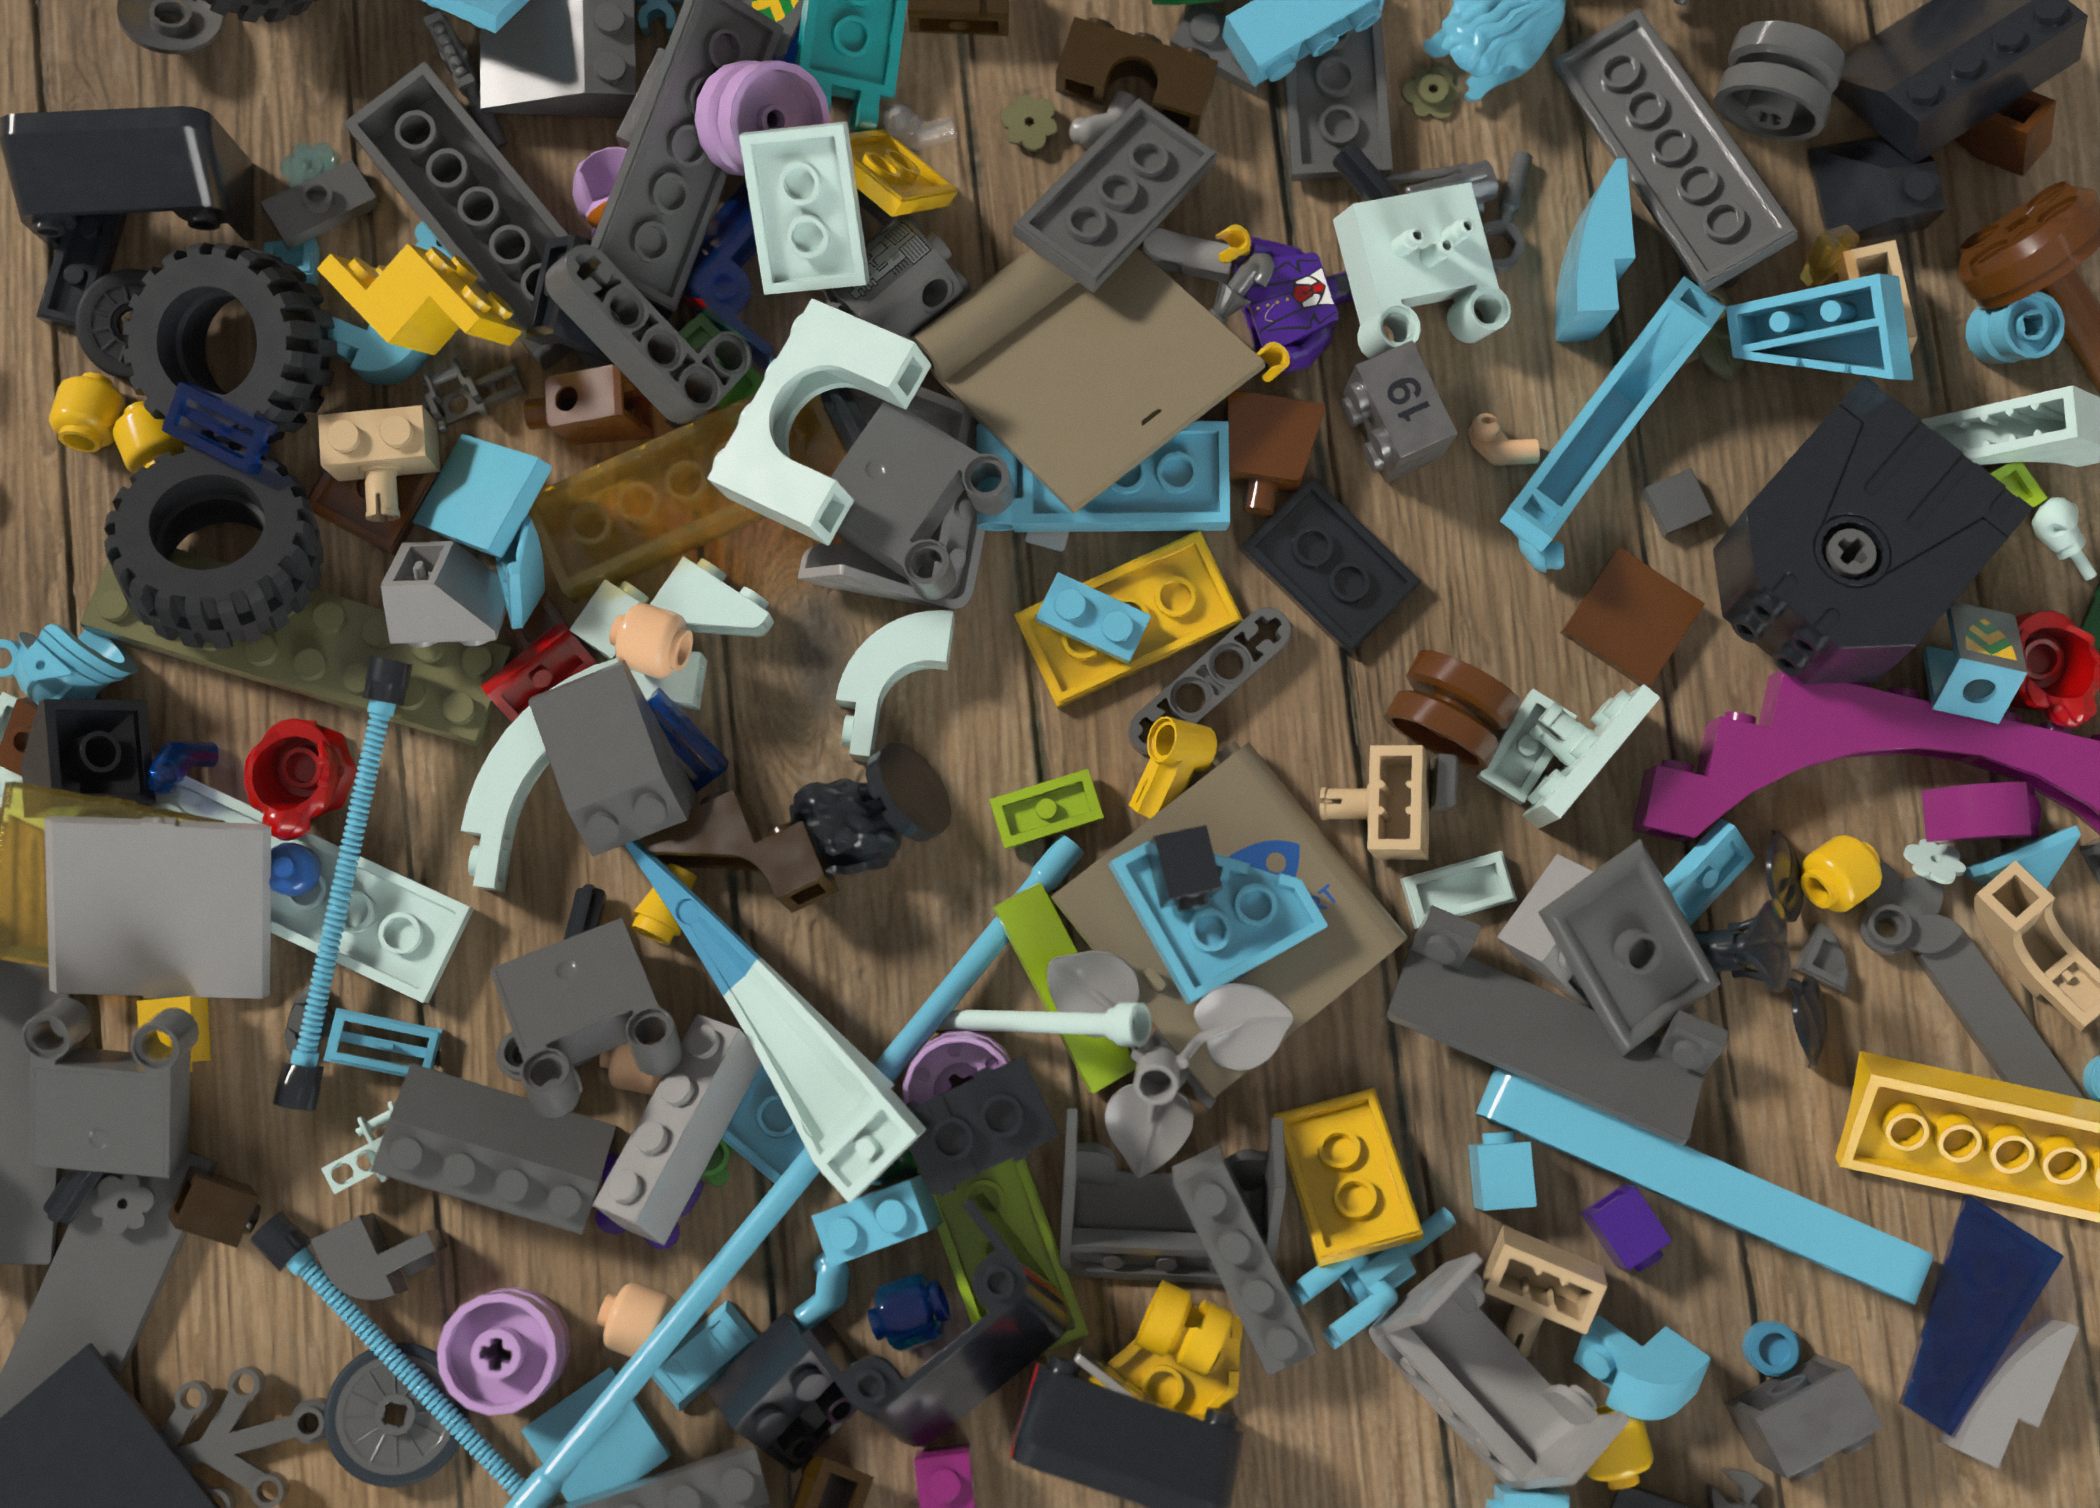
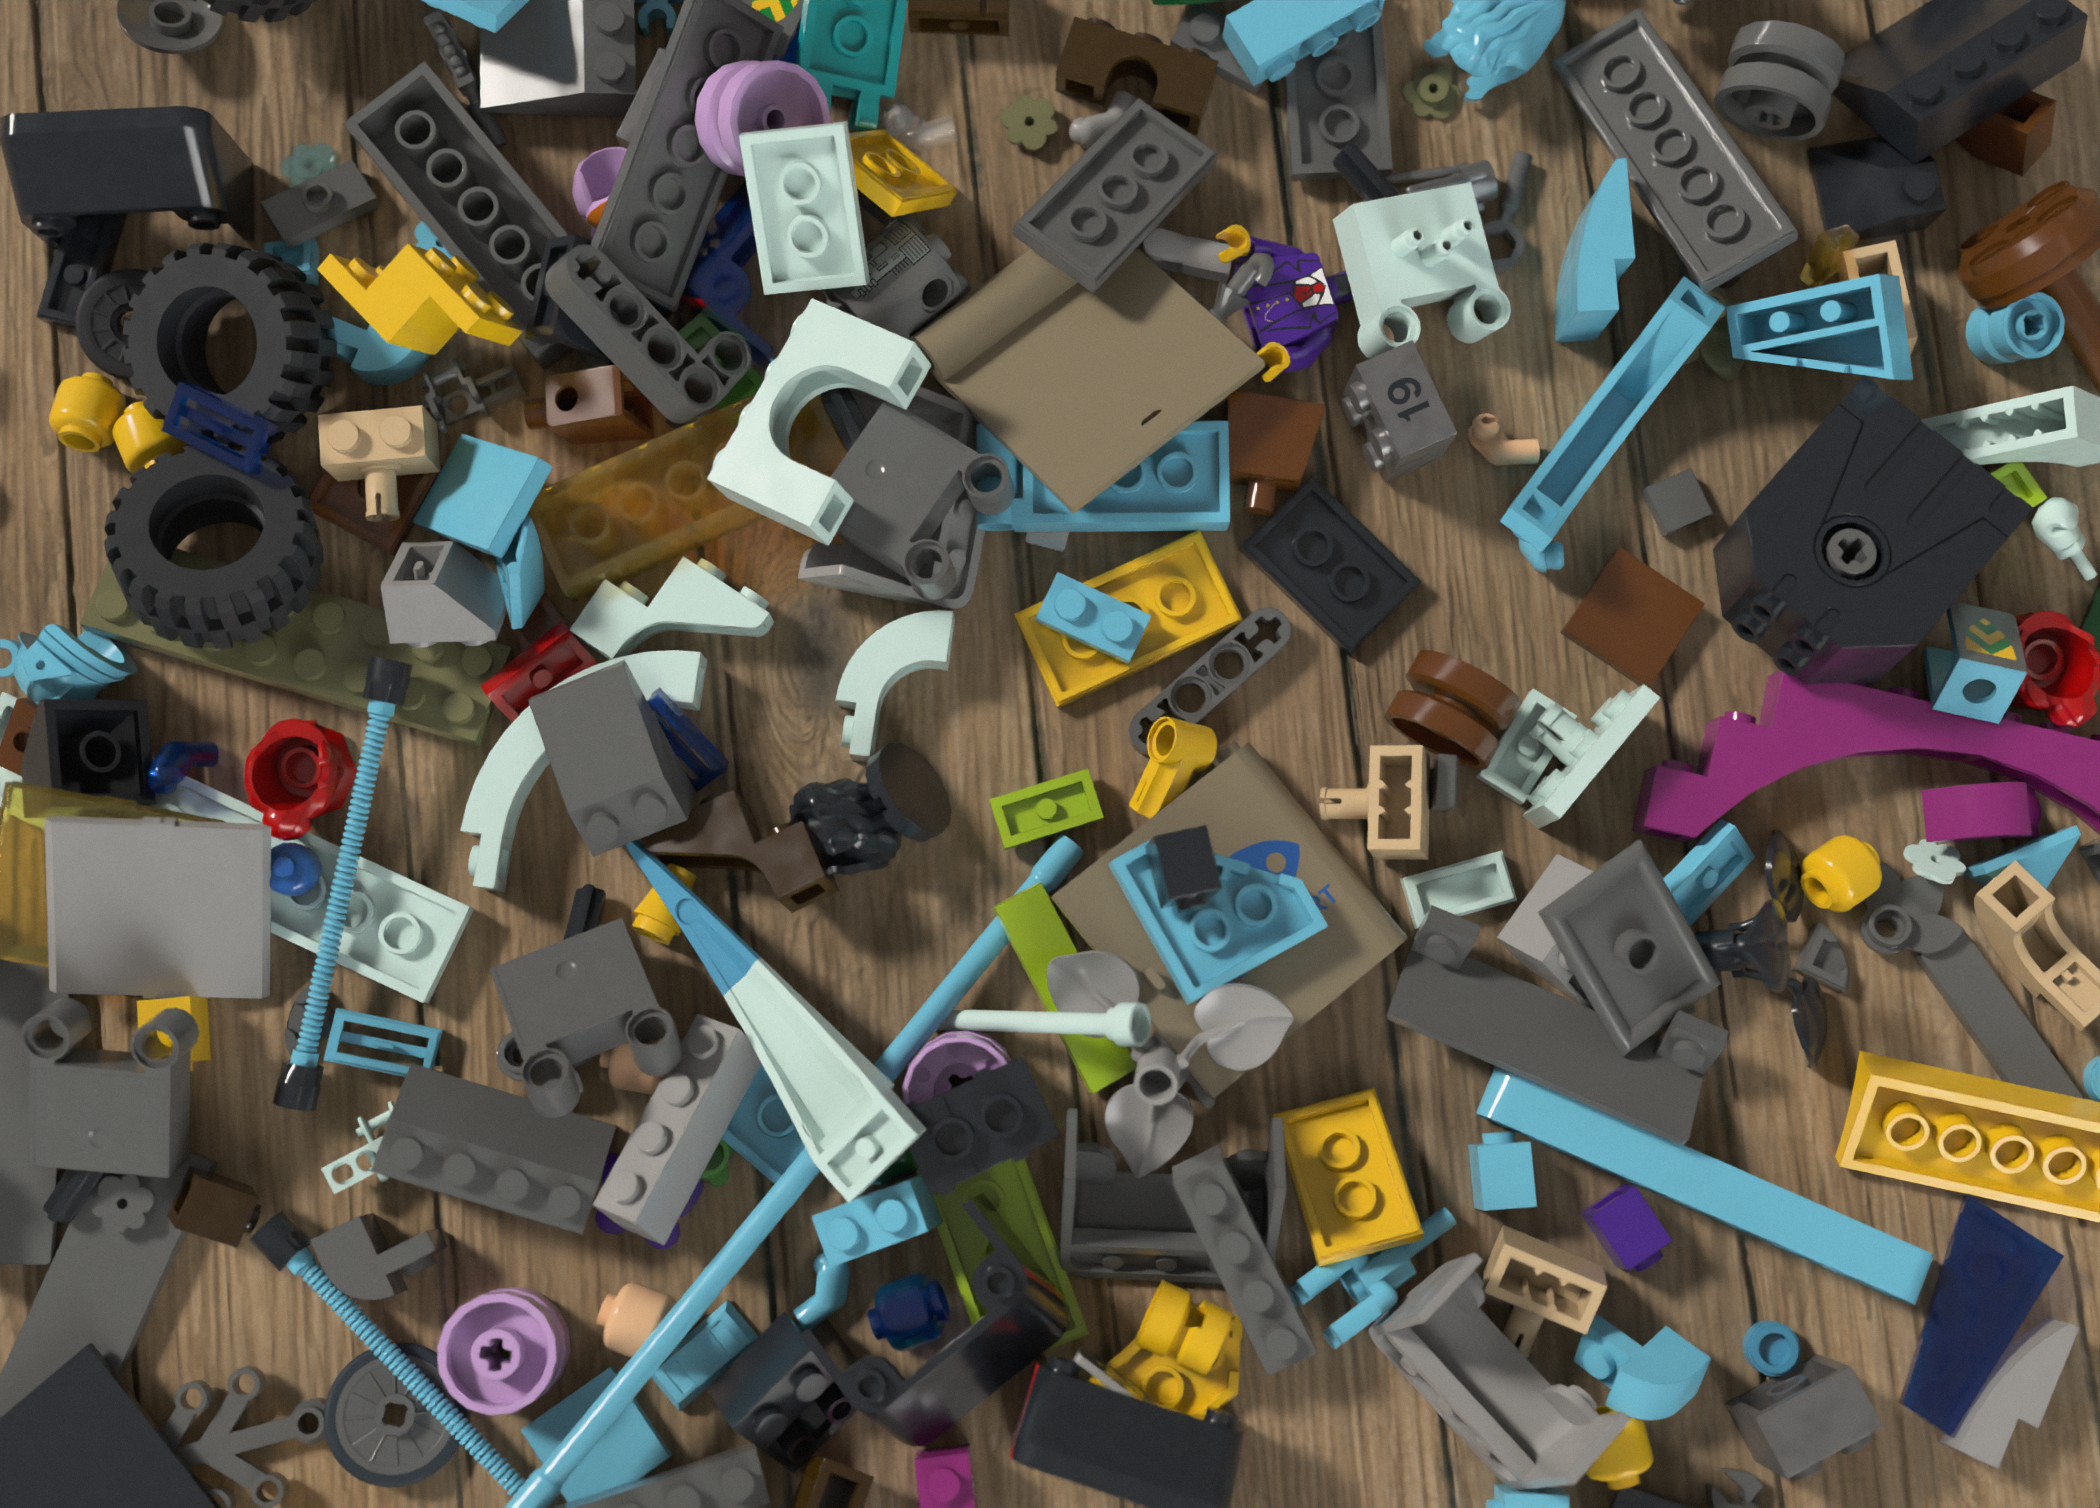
(651, 640): light nougat head -> none

